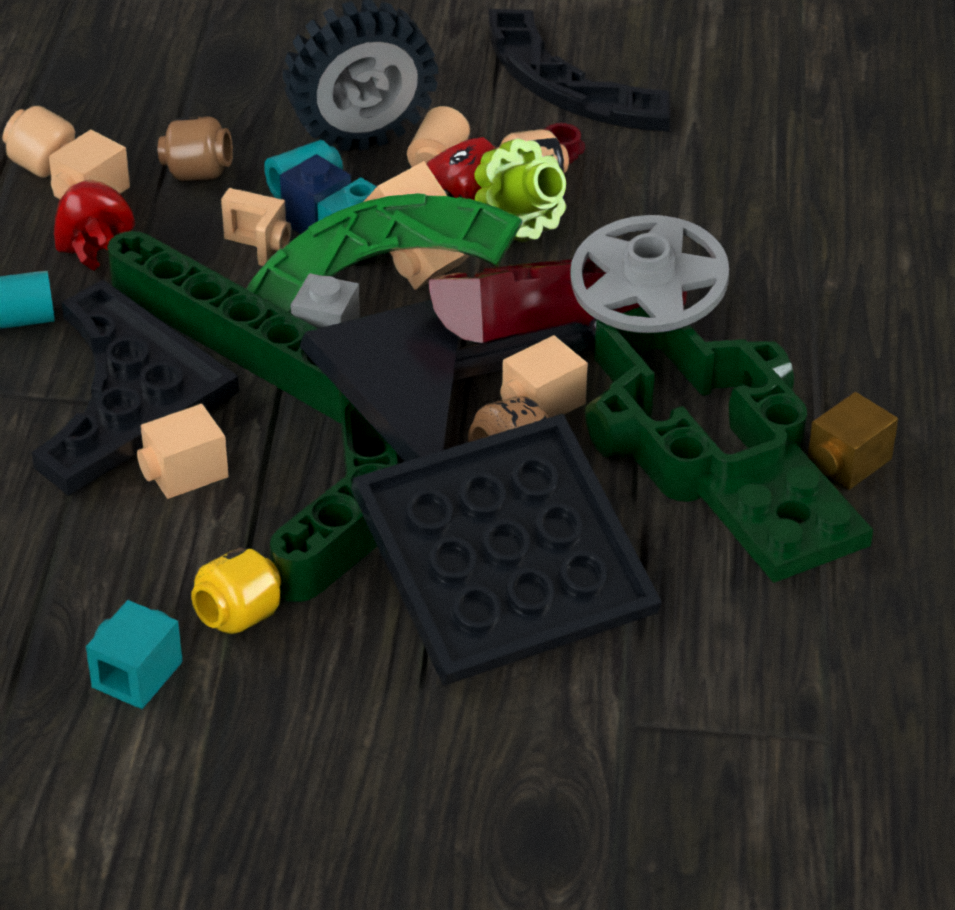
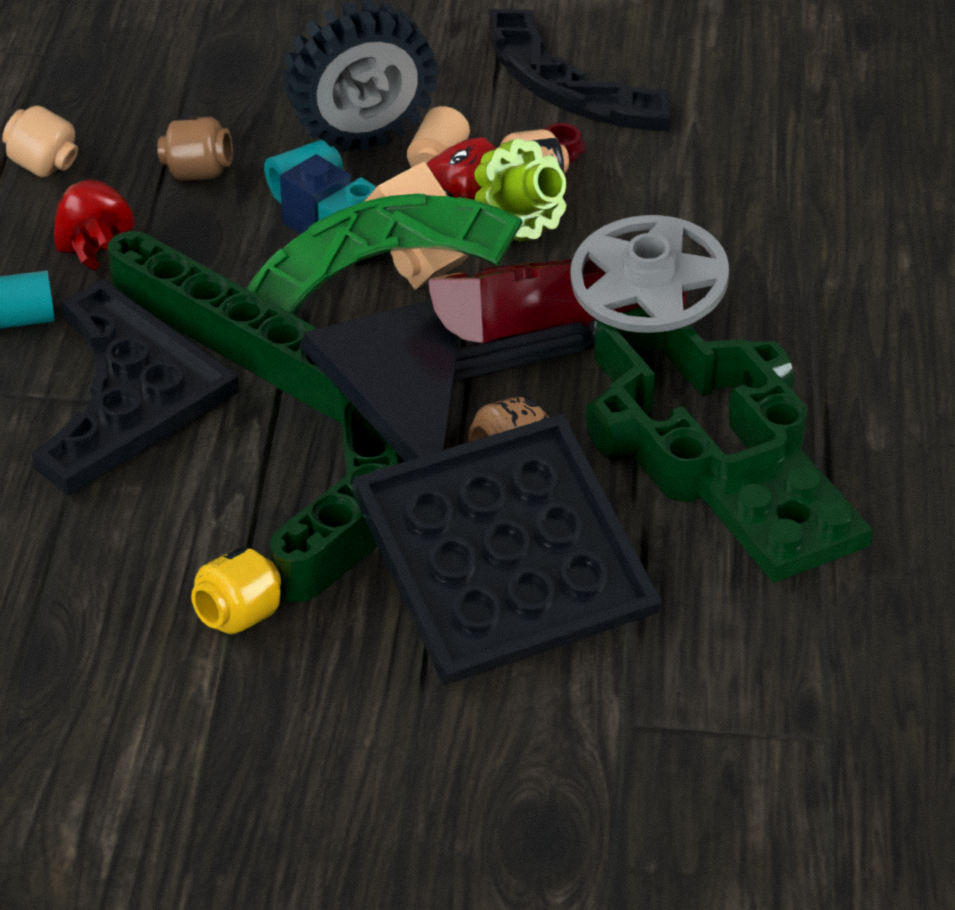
(90, 158): light nougat brick -> none
(134, 653): teal brick -> none
(183, 451): light nougat brick -> none
(255, 222): light nougat bracket -> none
(326, 301): light grey brick -> none
(548, 375): light nougat brick -> none
(852, 440): pearl gold brick -> none

